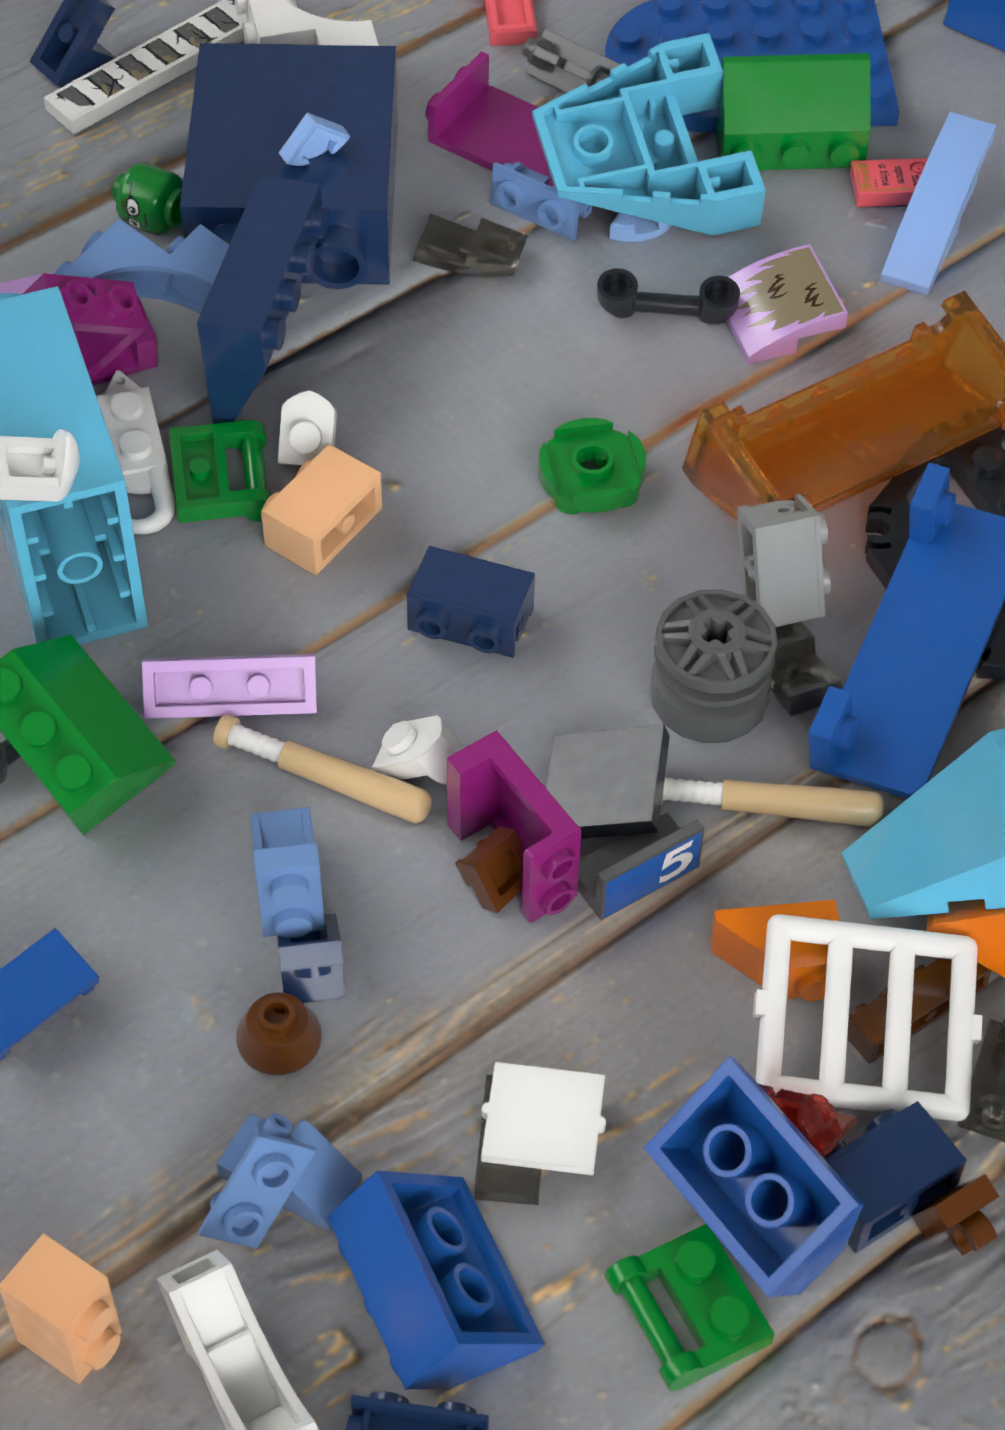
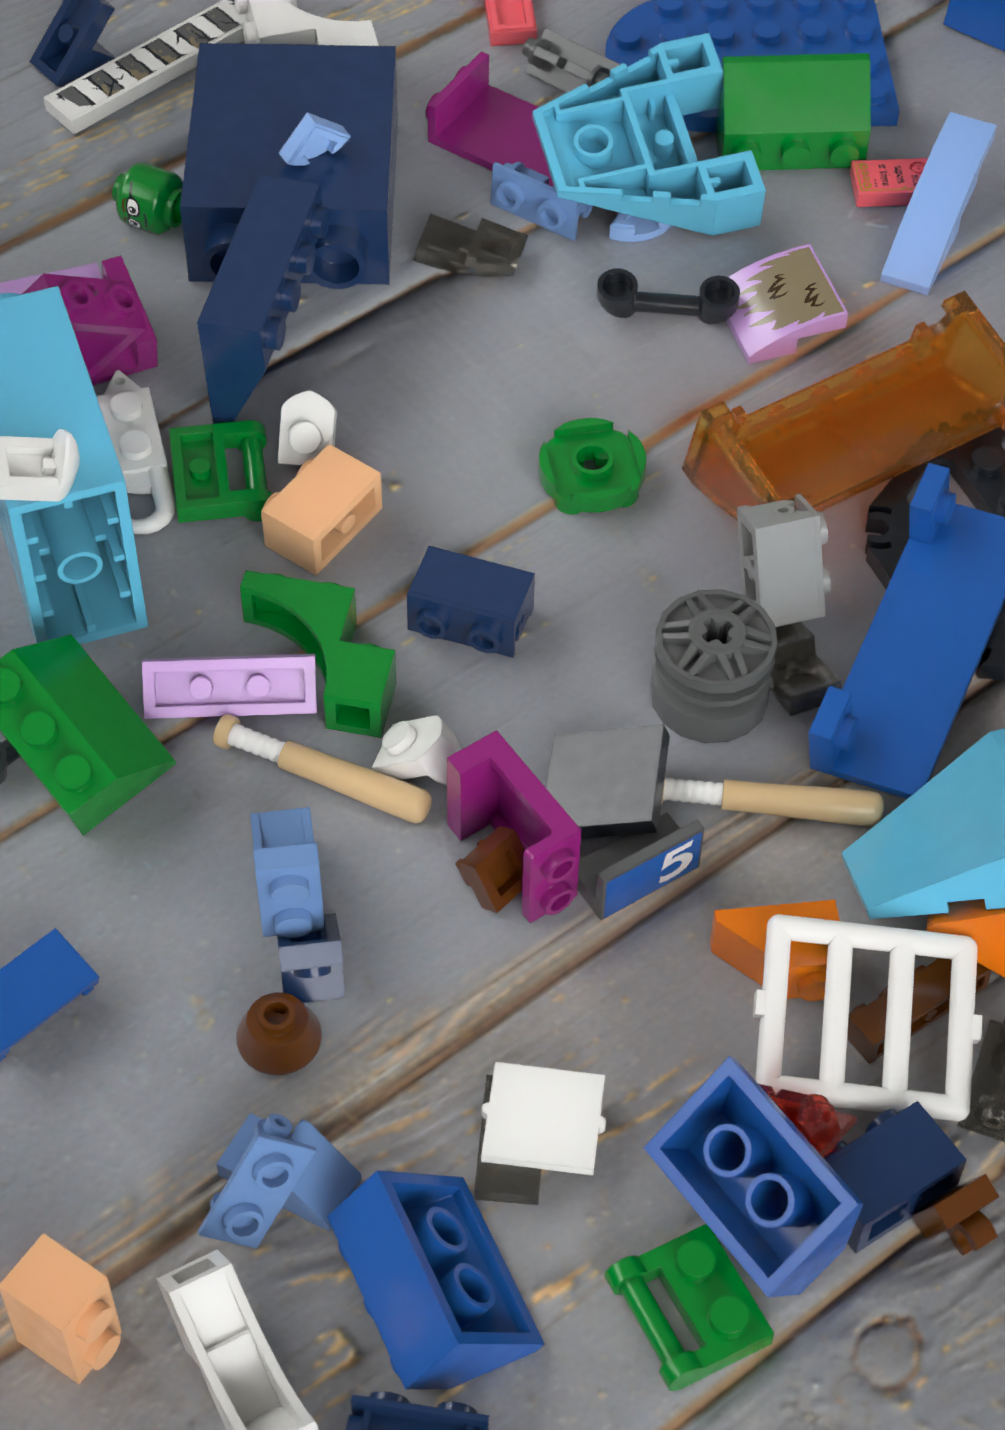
(176, 275): medium blue arch -> none
(323, 622): none -> green arch

